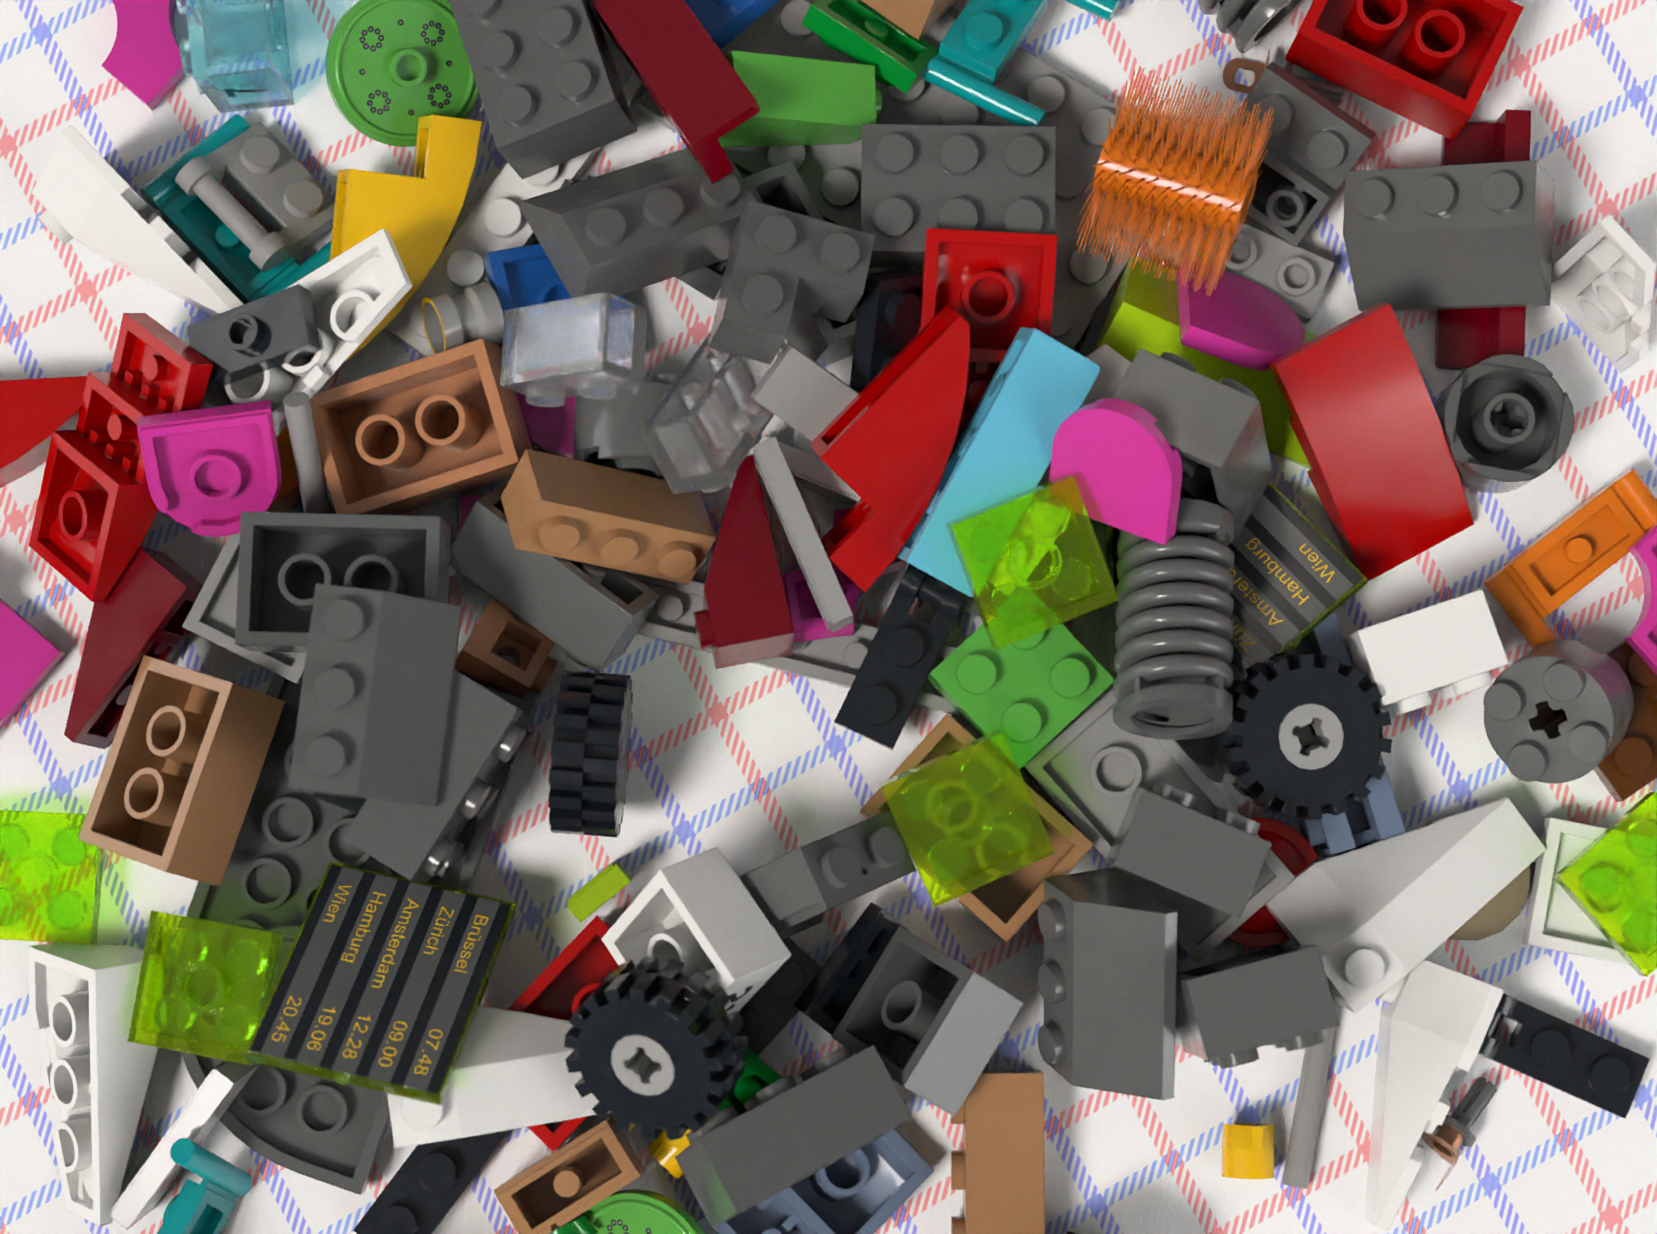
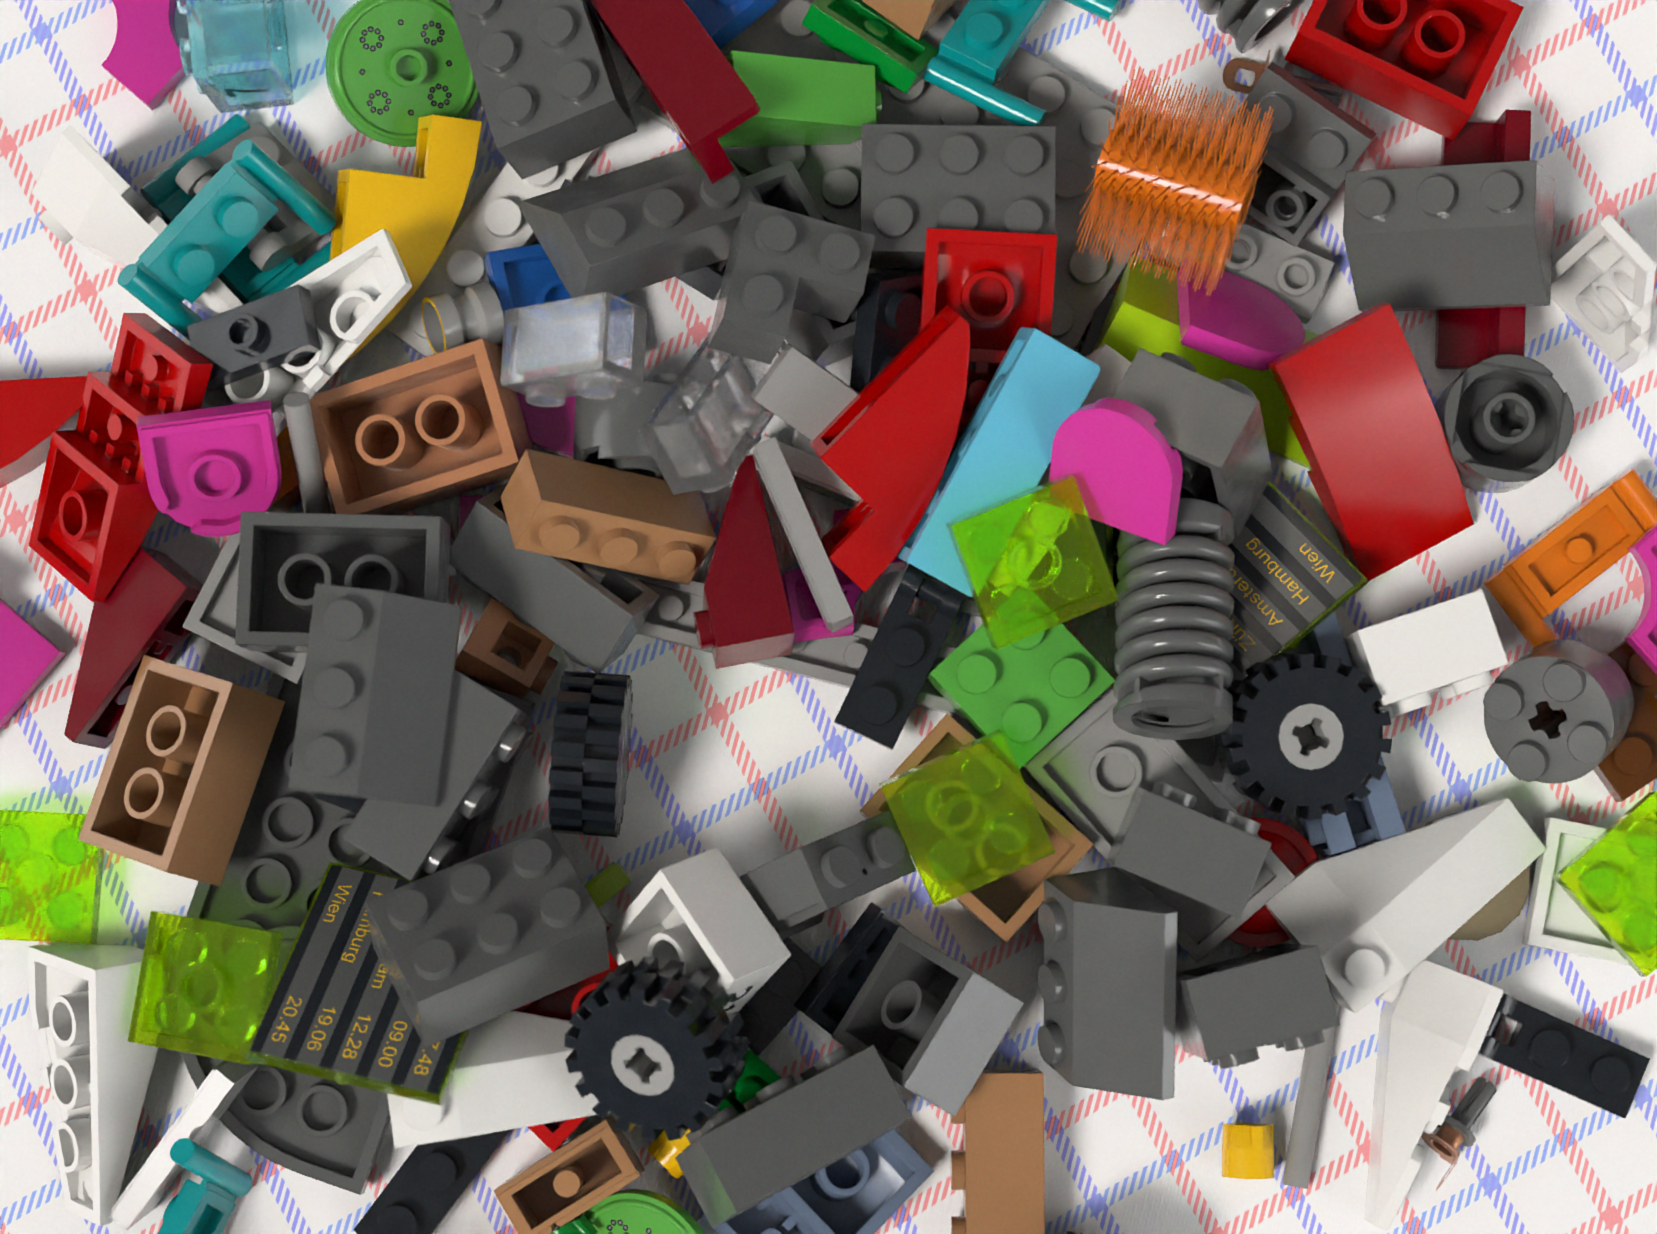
(215, 231): none -> teal plate
(488, 935): none -> dark grey brick

